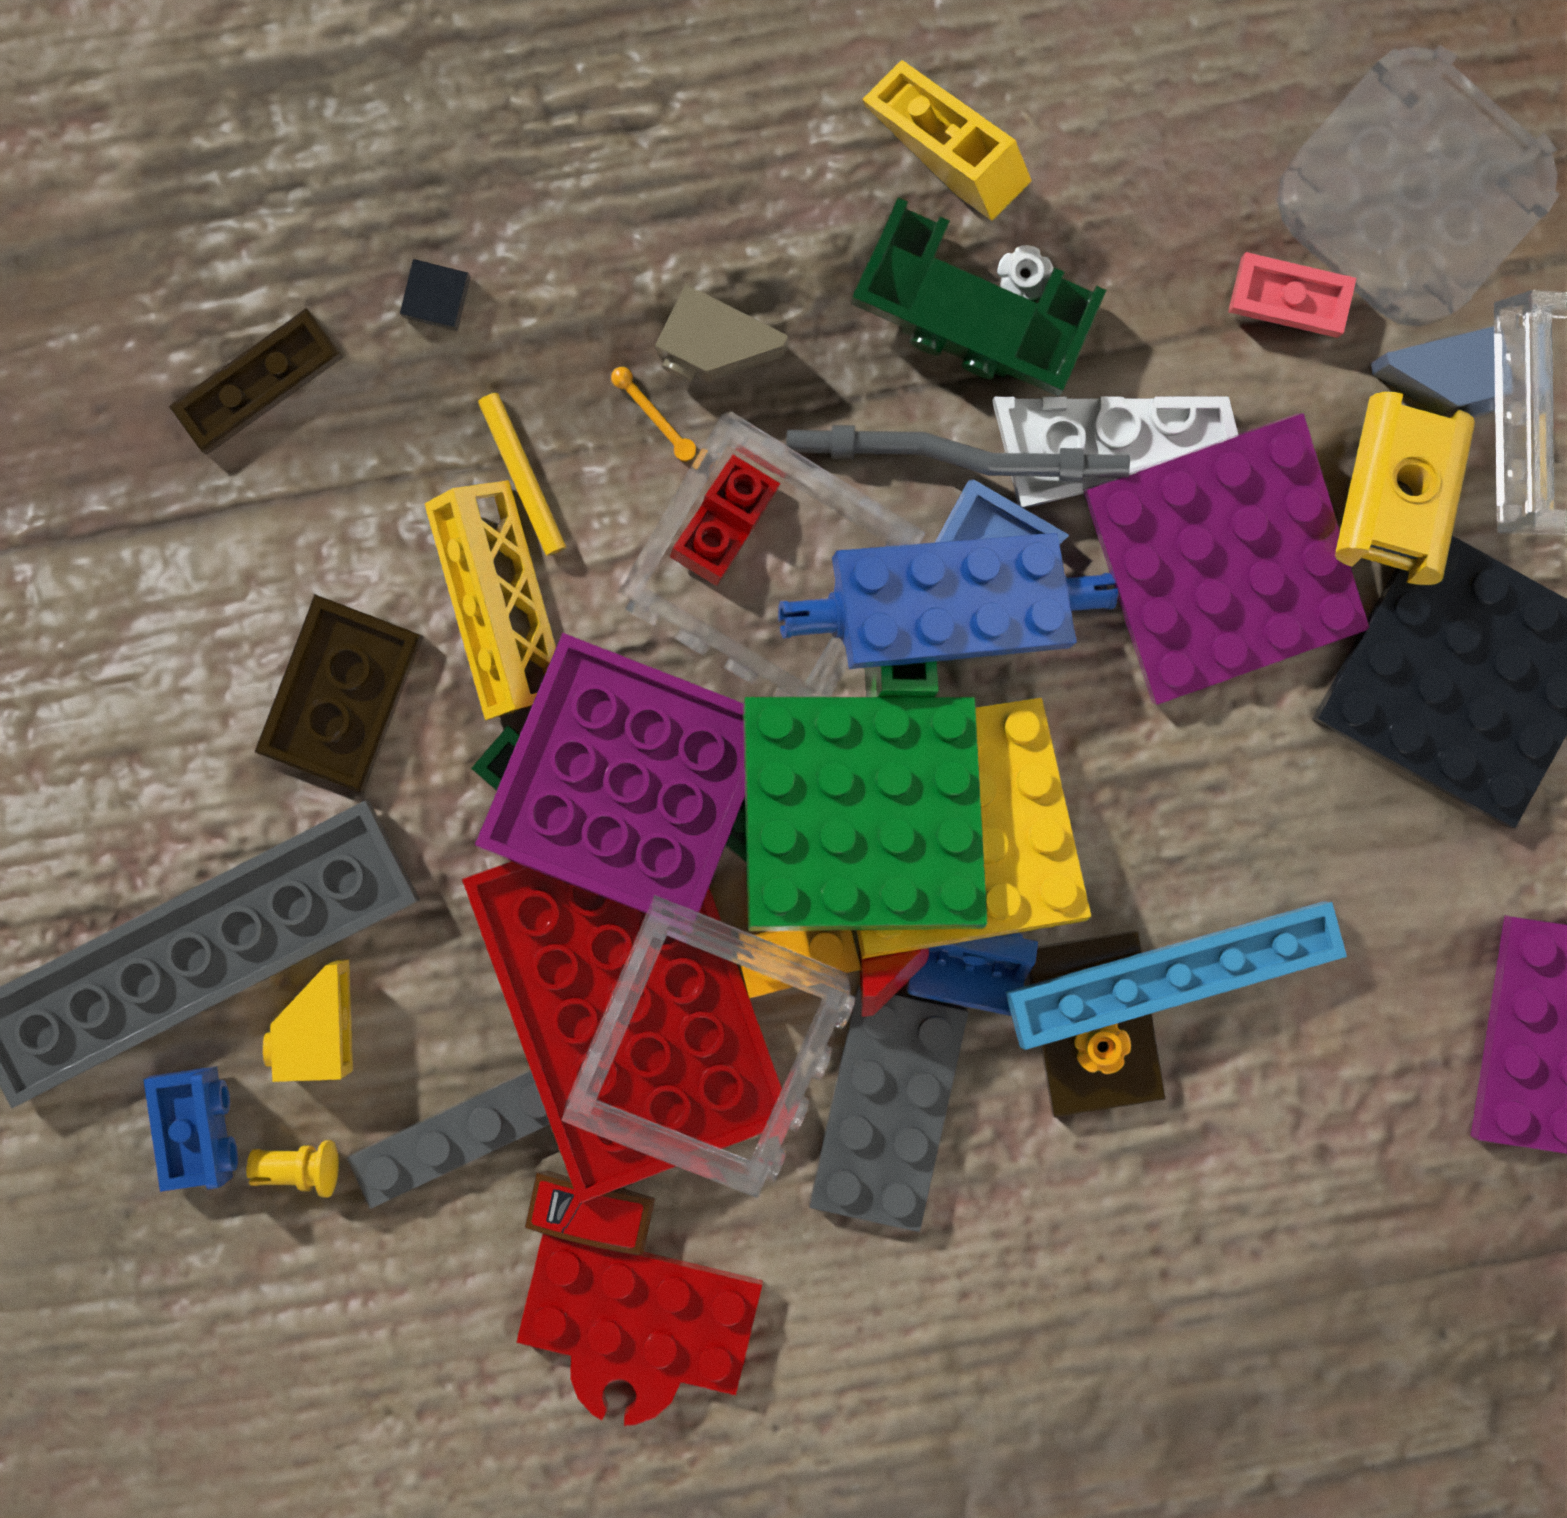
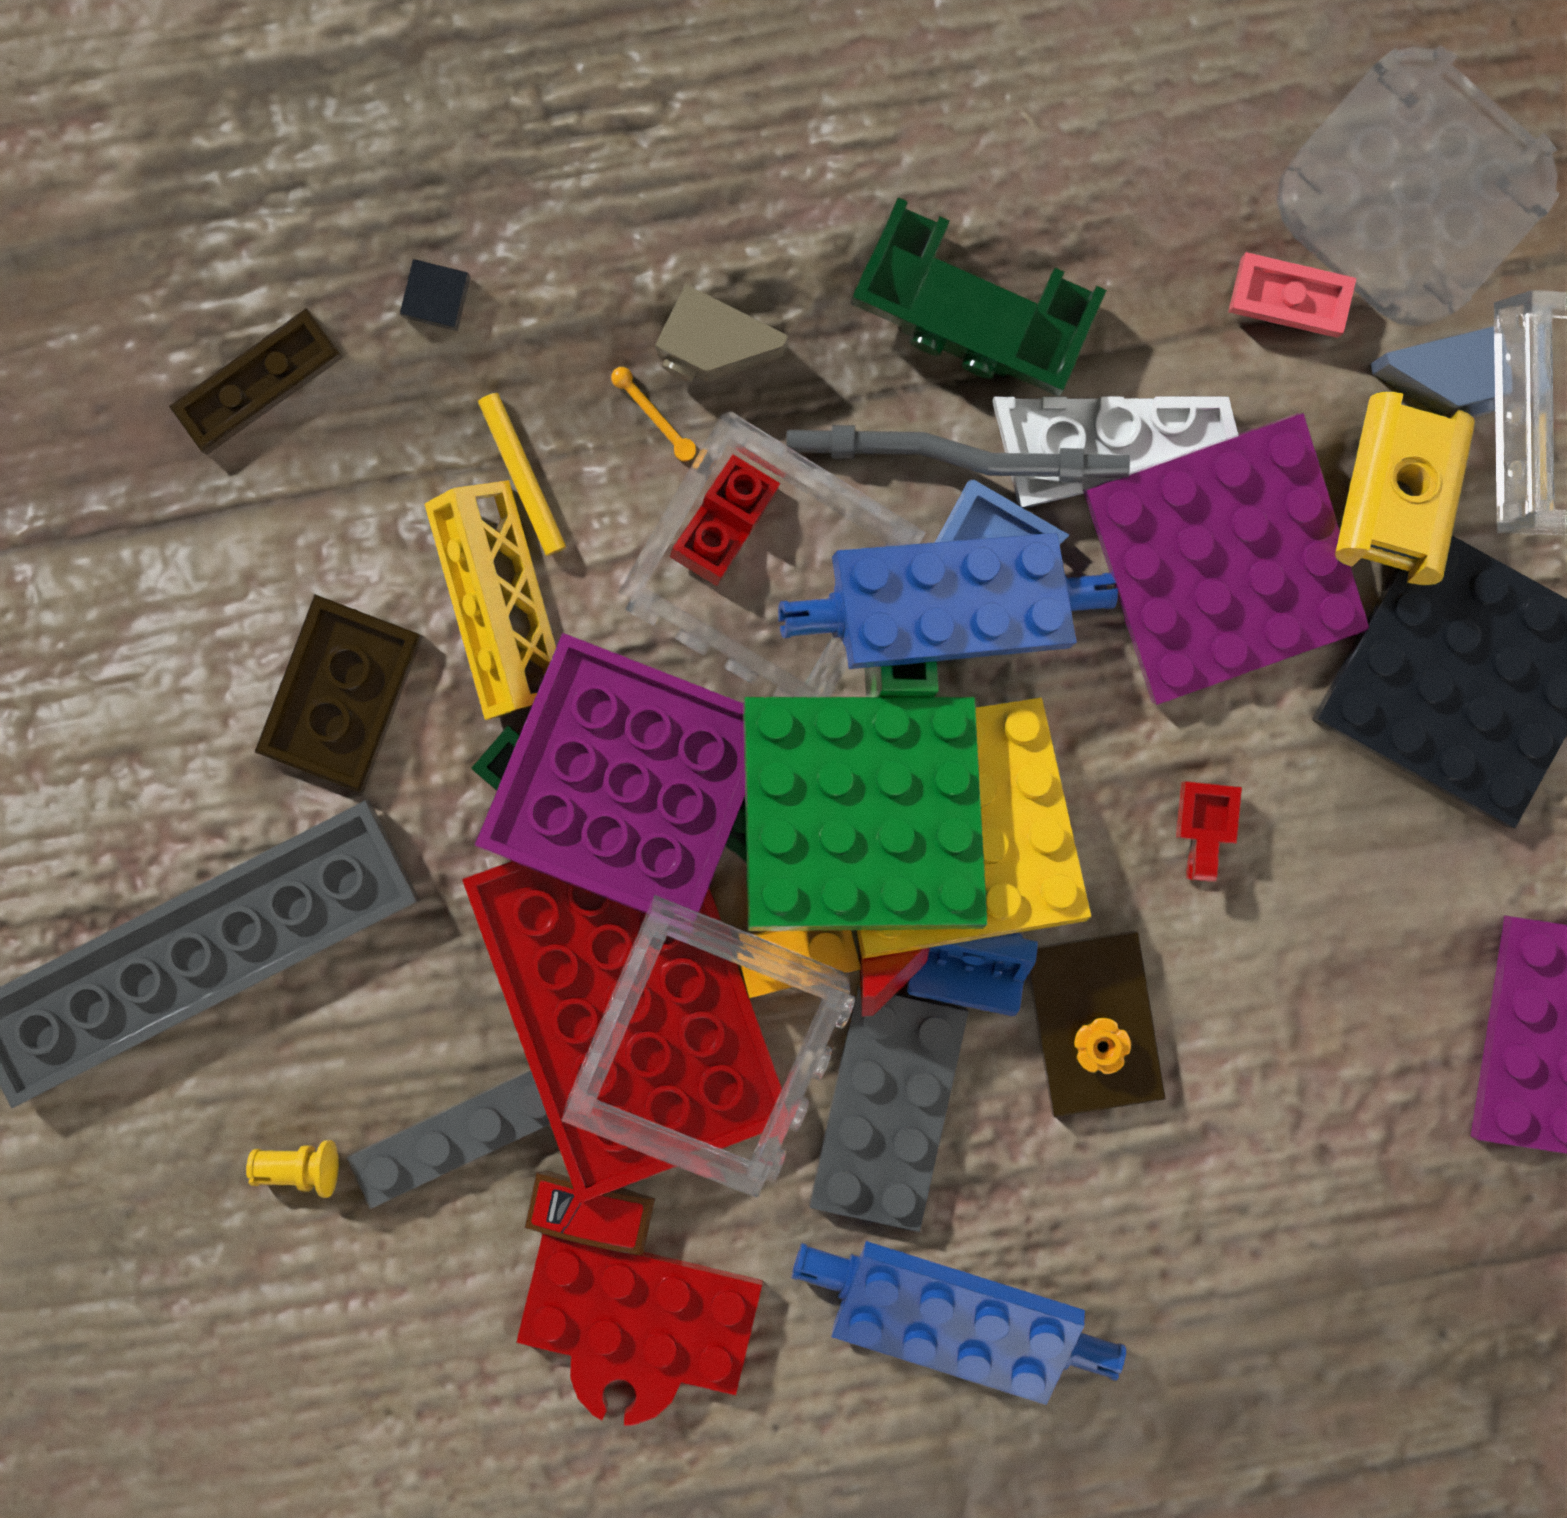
(190, 1129): blue bracket -> none
(314, 1031): yellow slope -> none
(950, 139): yellow slope -> none
(956, 1321): none -> blue plate
(1028, 258): white plate -> none
(1175, 974): dark azure plate -> none
(1207, 817): none -> red plate

